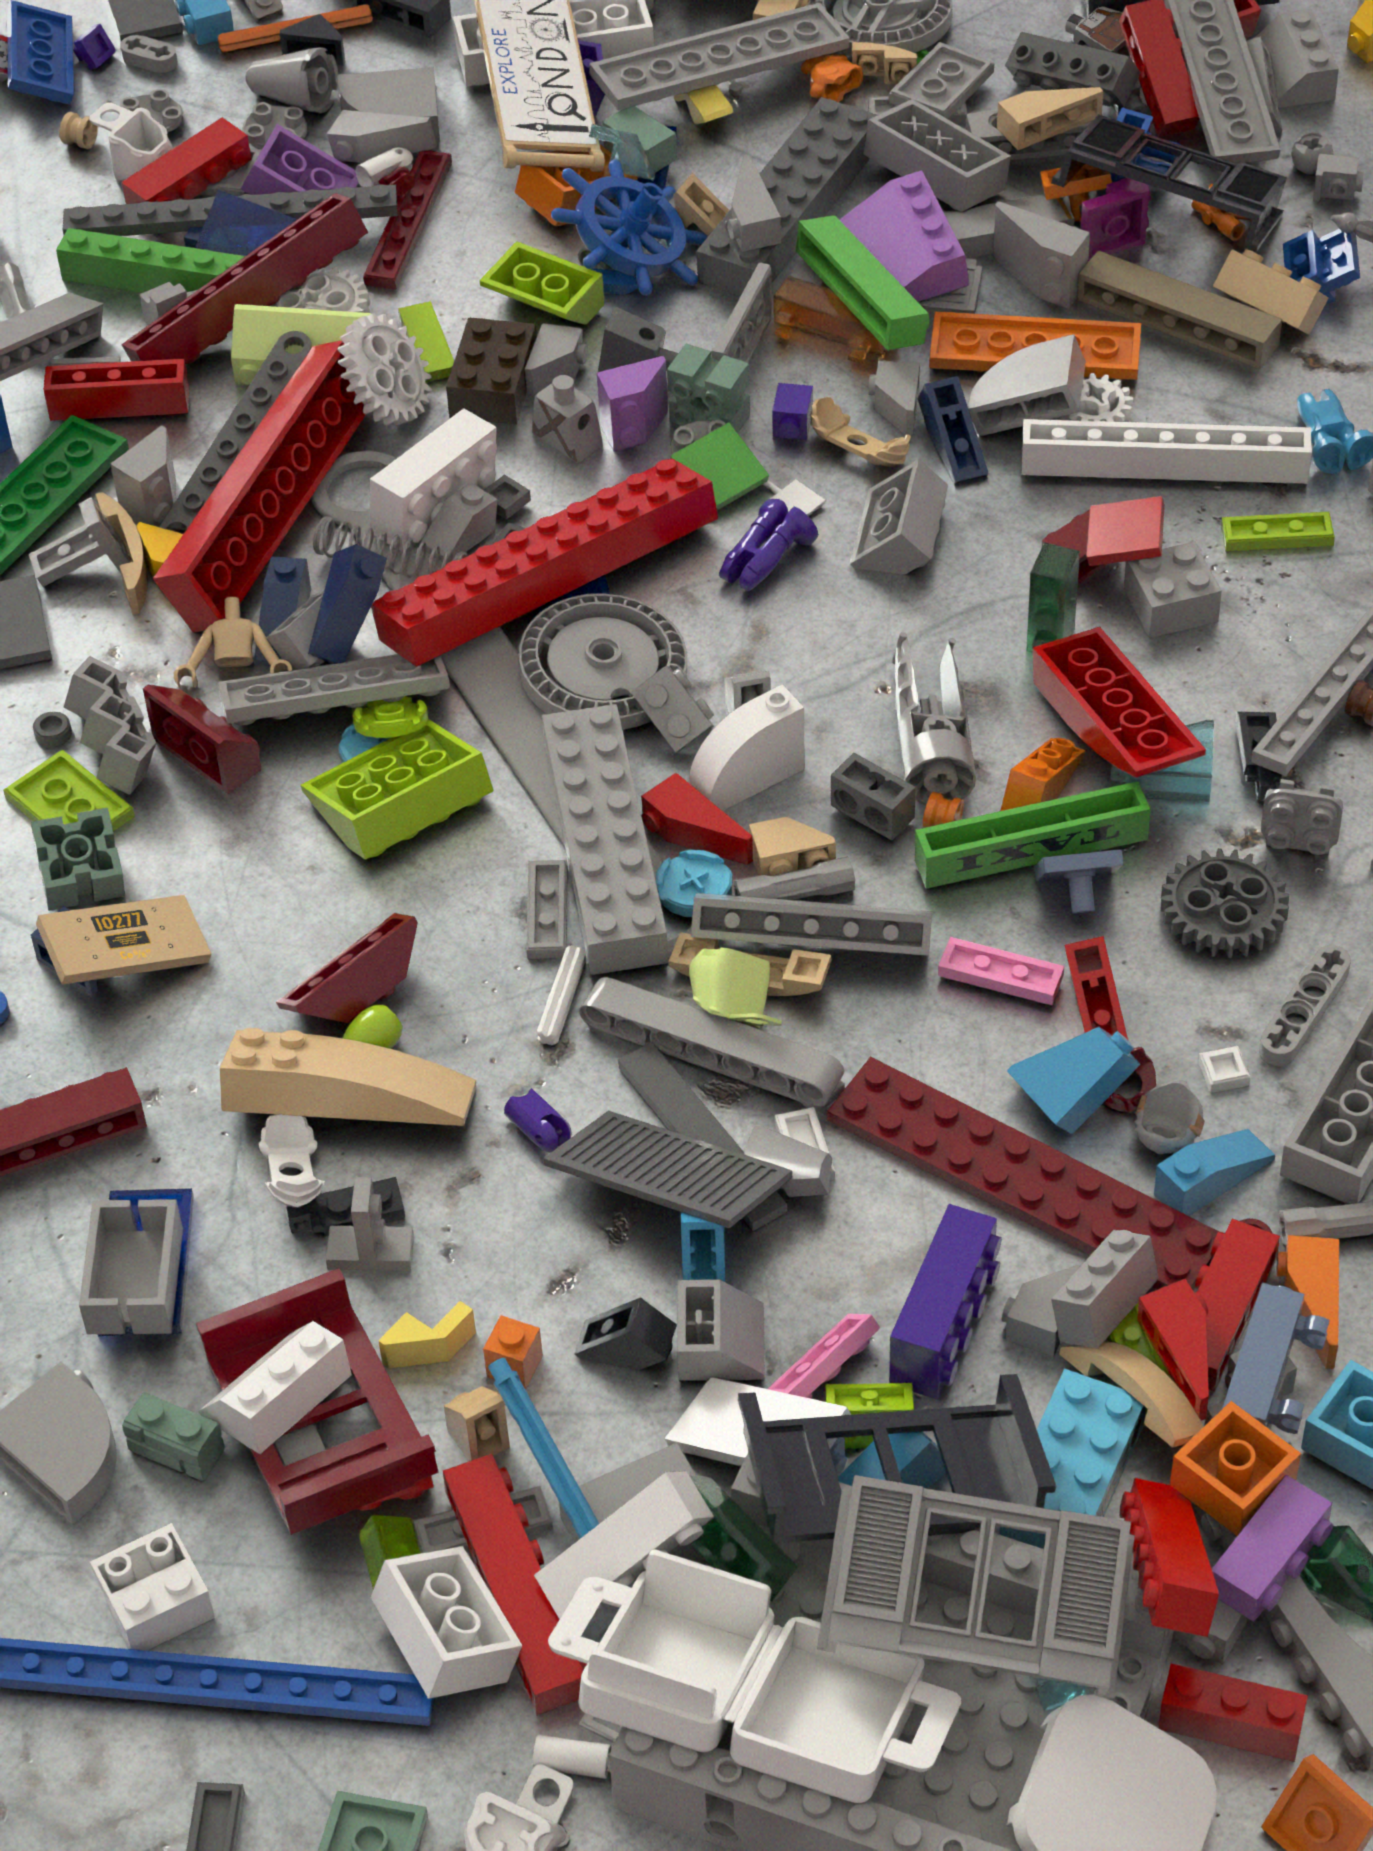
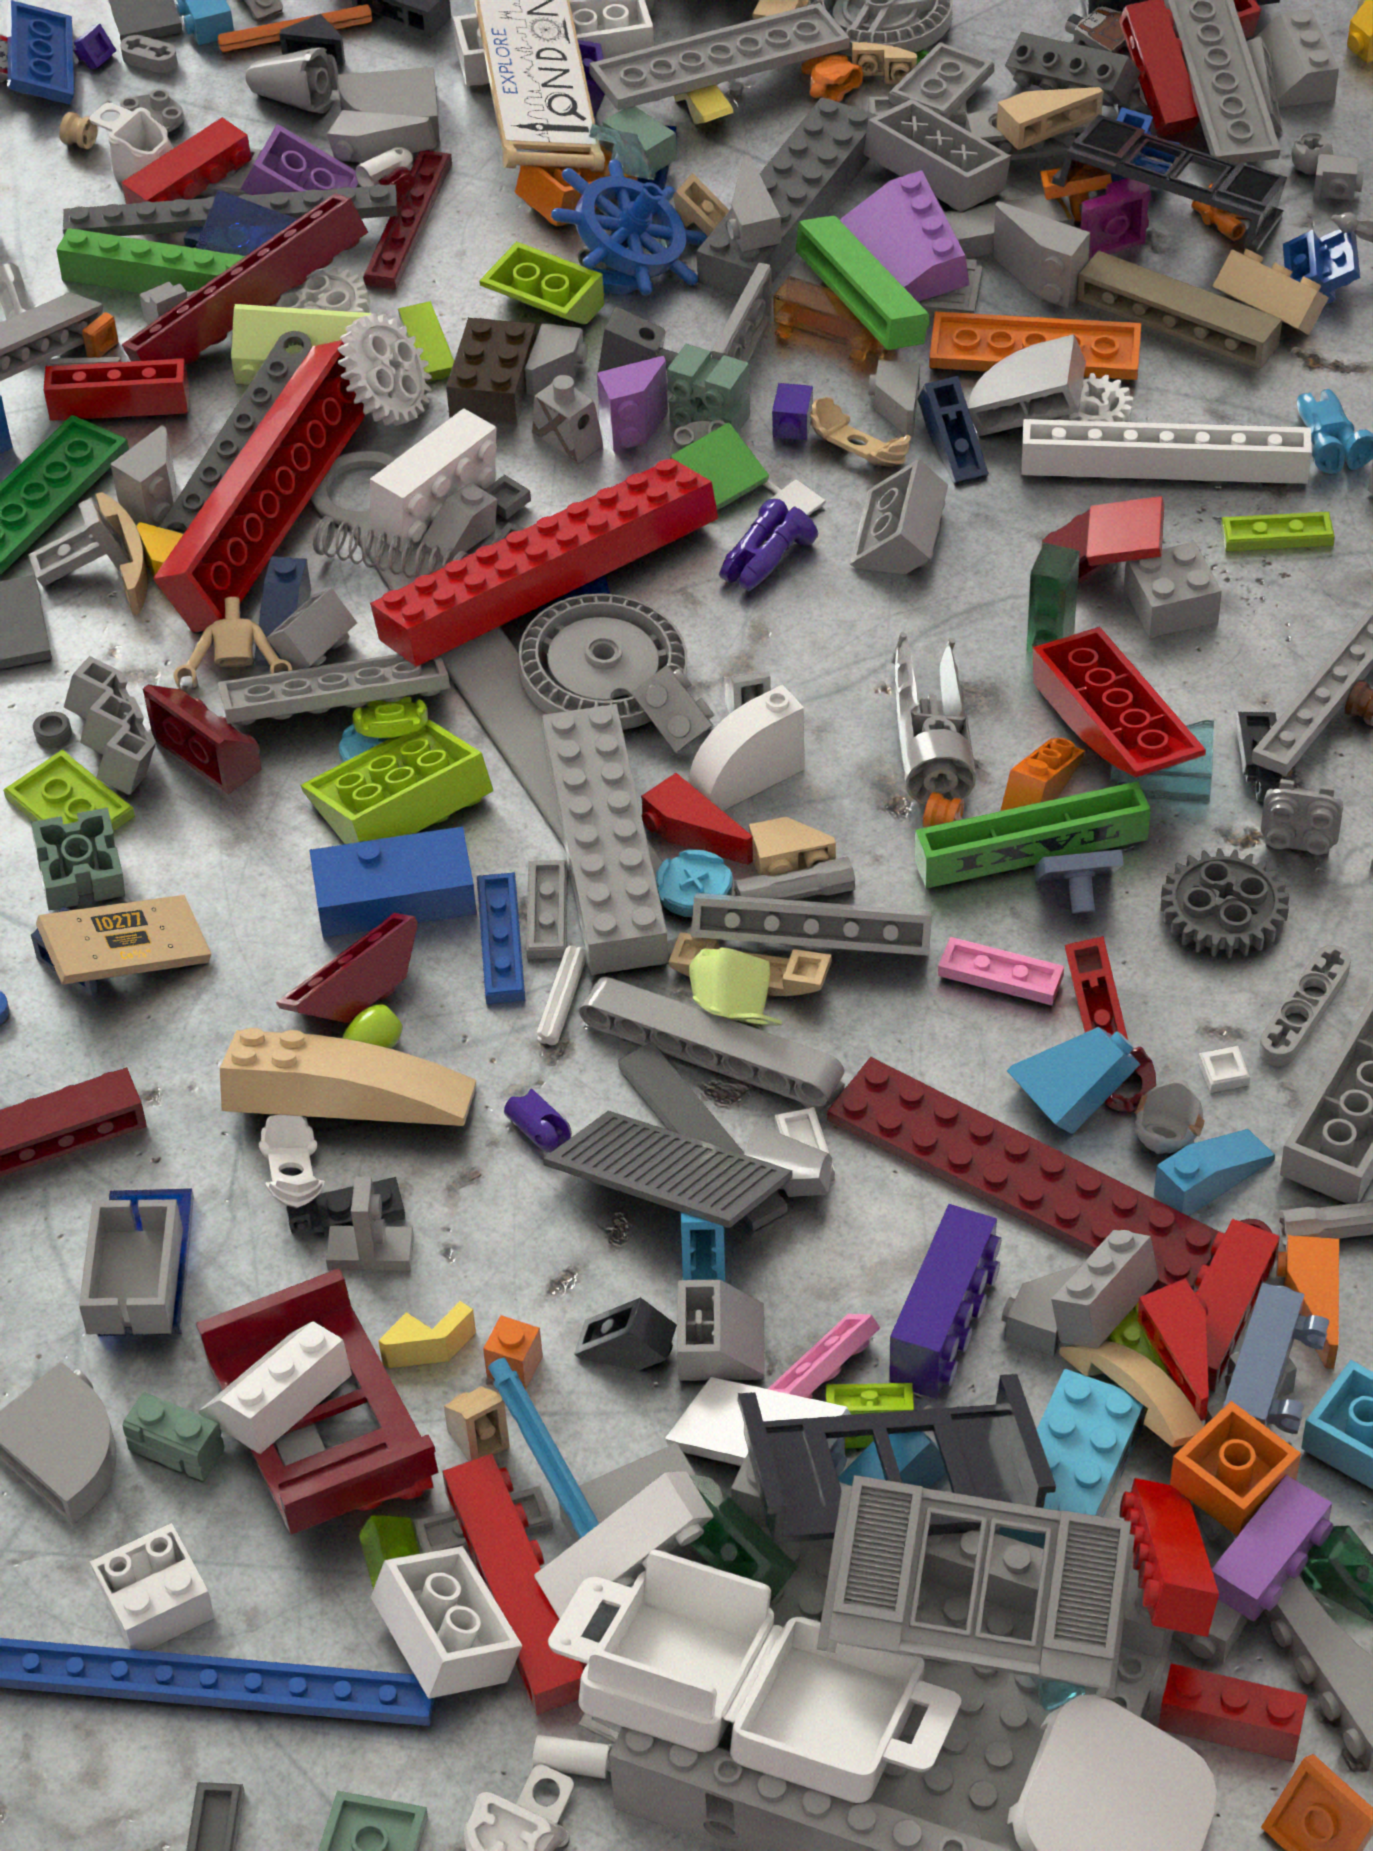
(100, 336): none -> orange tile
(264, 119): light grey dish -> none
(346, 601): dark blue slope -> none
(404, 874): none -> blue brick
(500, 938): none -> blue tile
(872, 796): dark grey brick -> none

